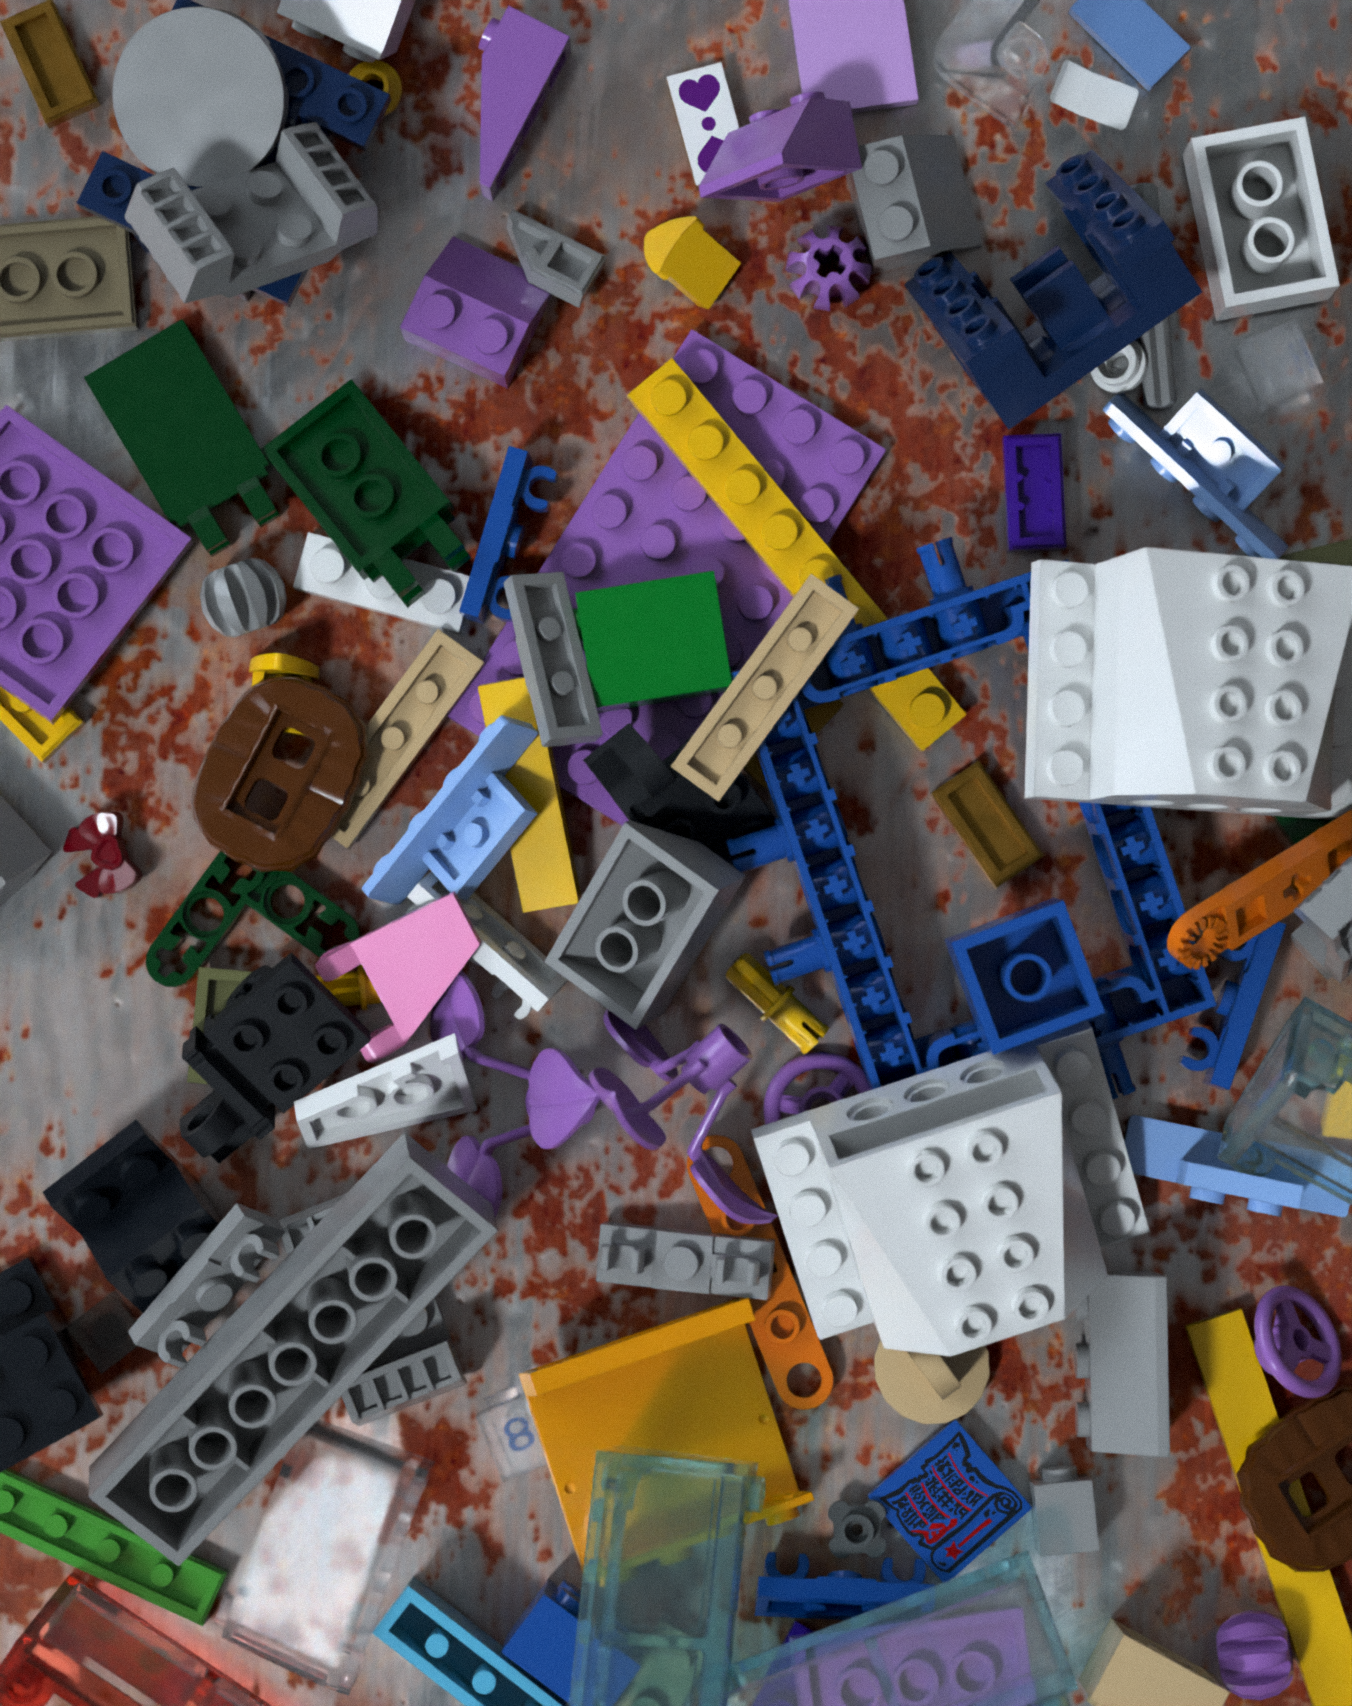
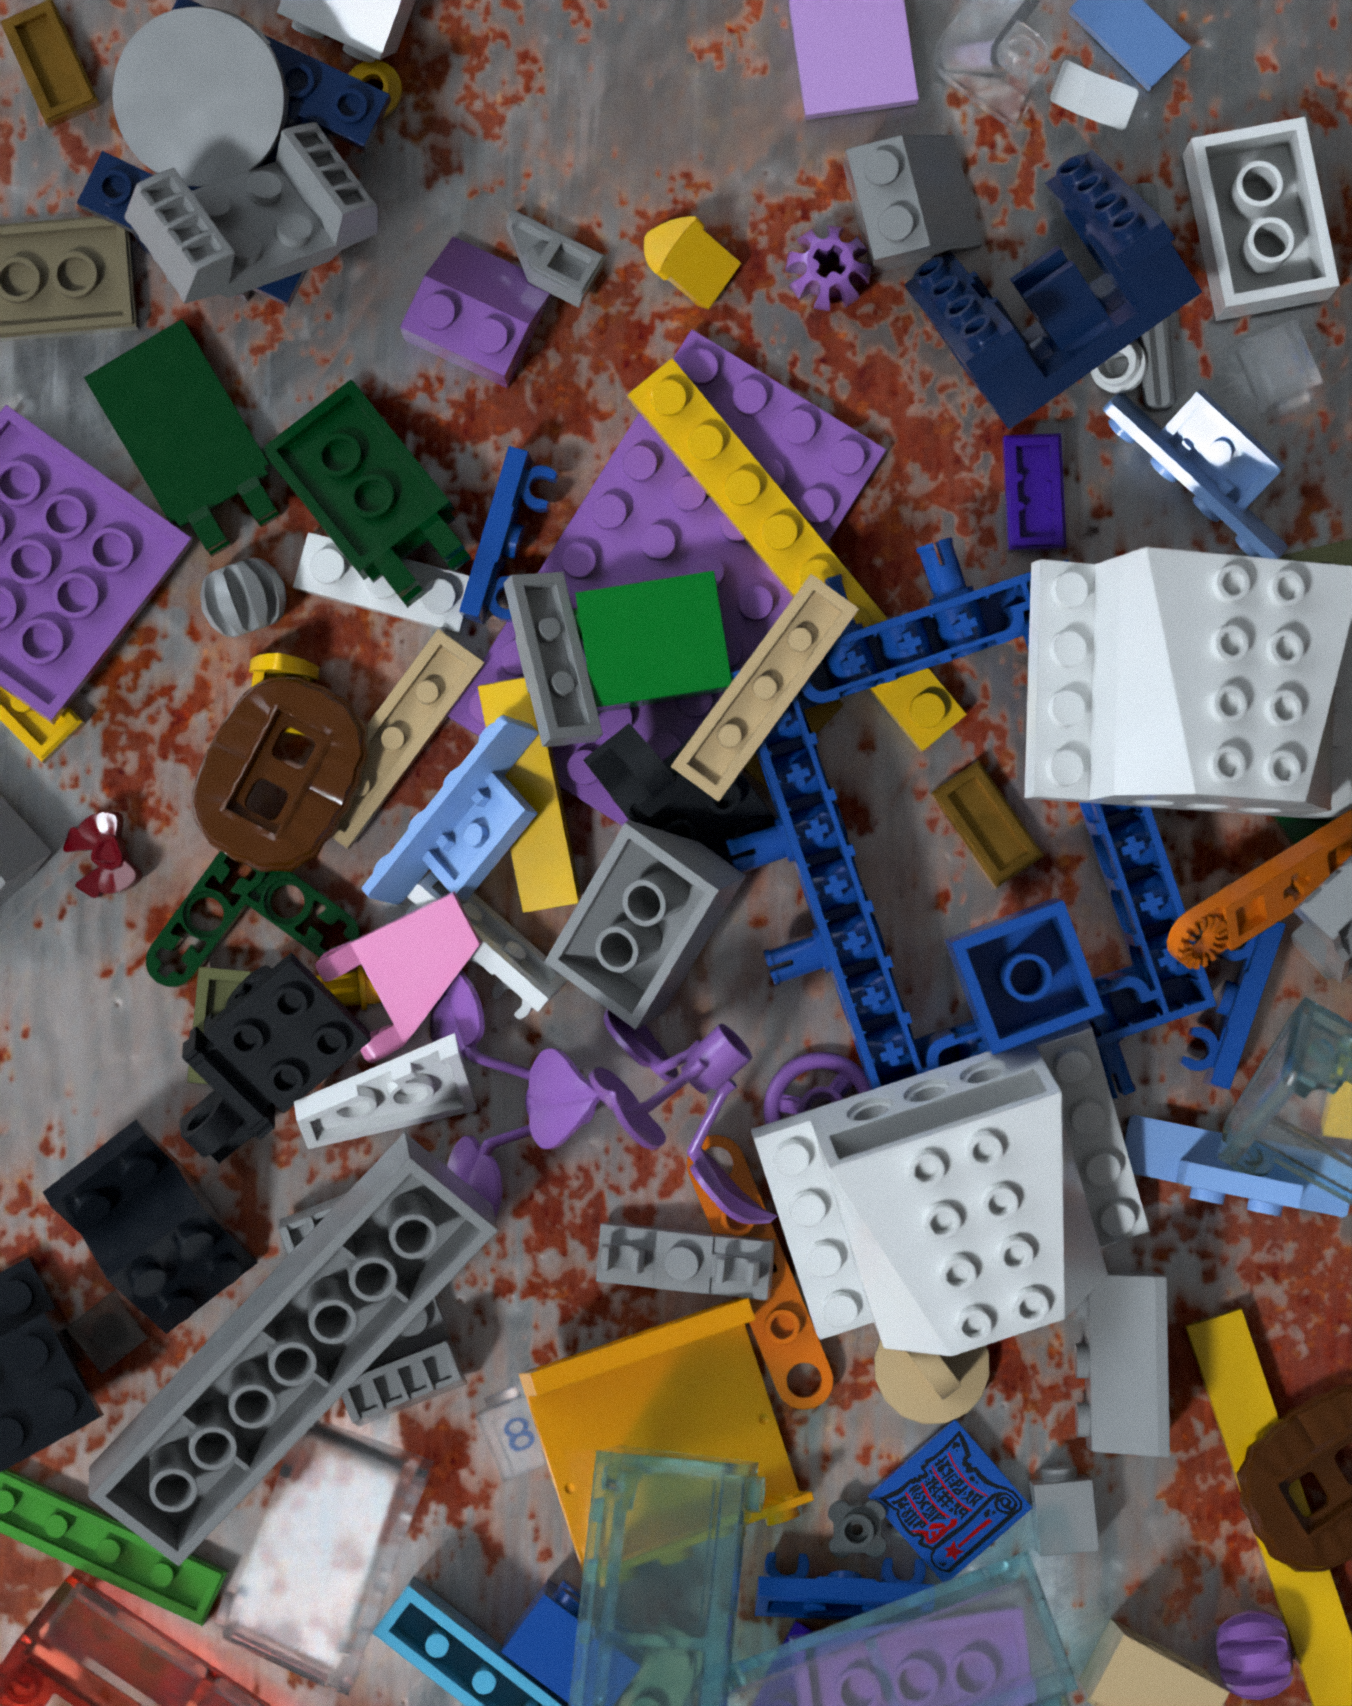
(207, 1283): light grey plate -> none
(517, 76): medium lavender slope -> none
(703, 114): white tile -> none
(776, 1002): yellow axle -> none
(785, 151): medium lavender slope -> none
(1289, 1342): medium lavender piece -> none

